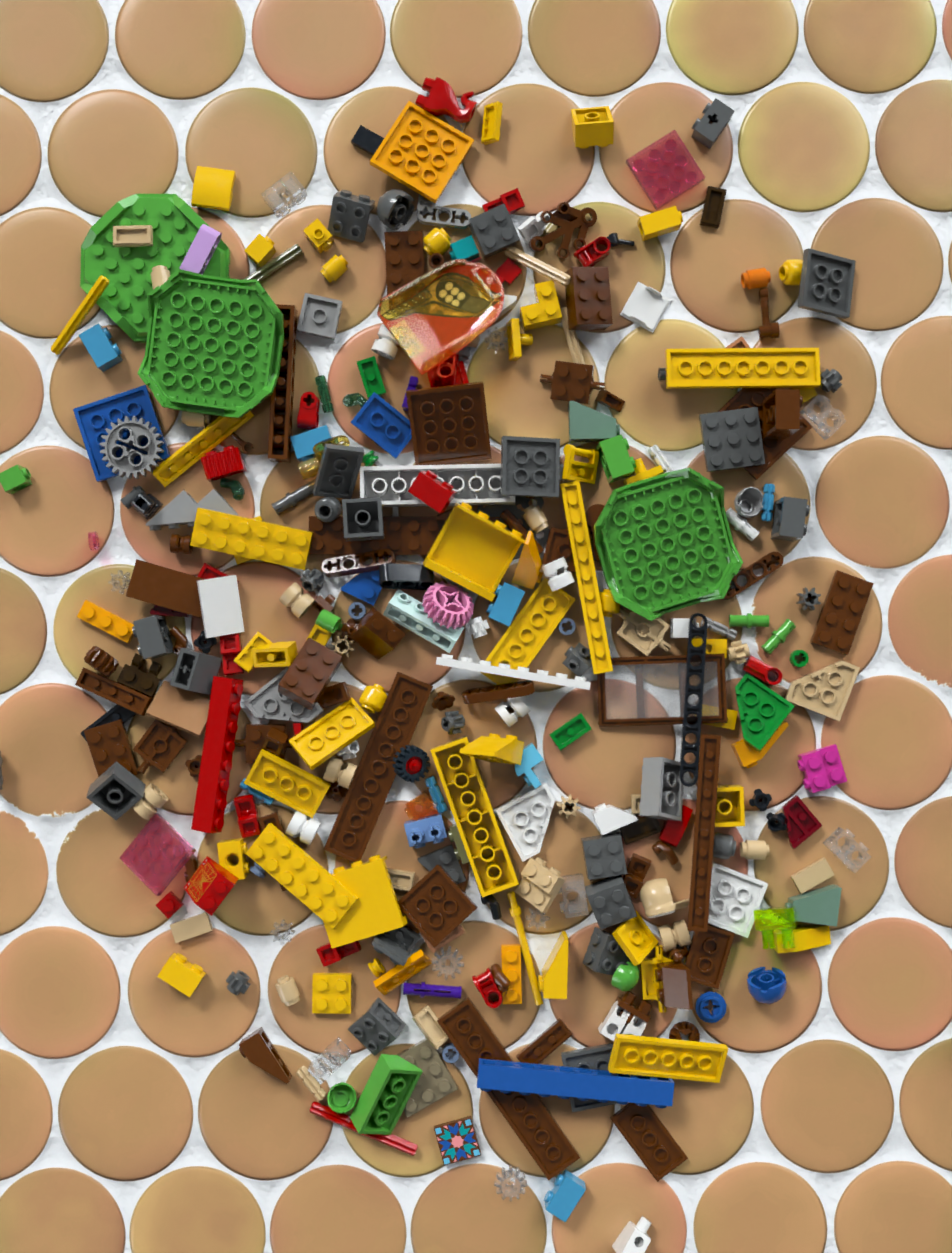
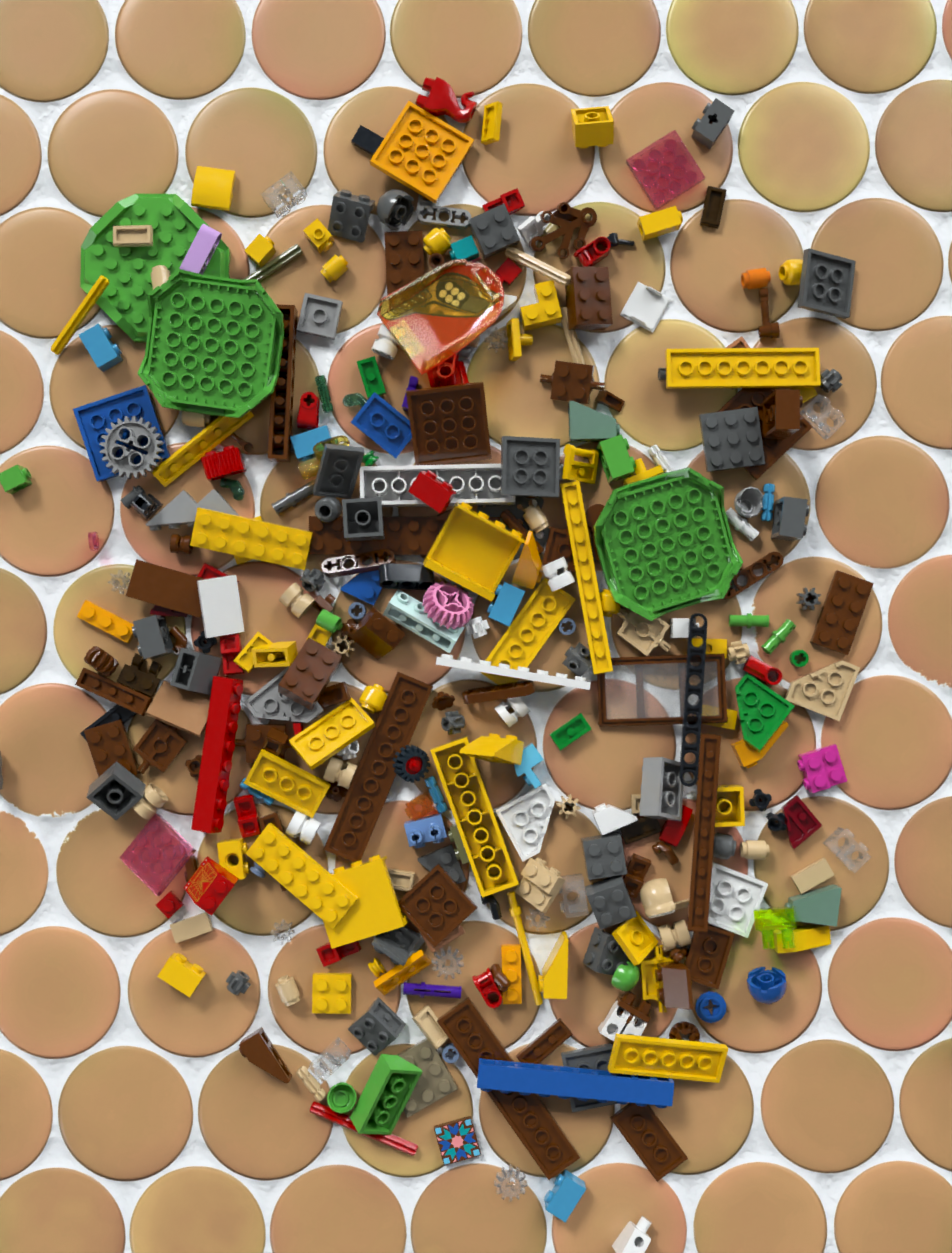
(720, 629): light grey axle -> none

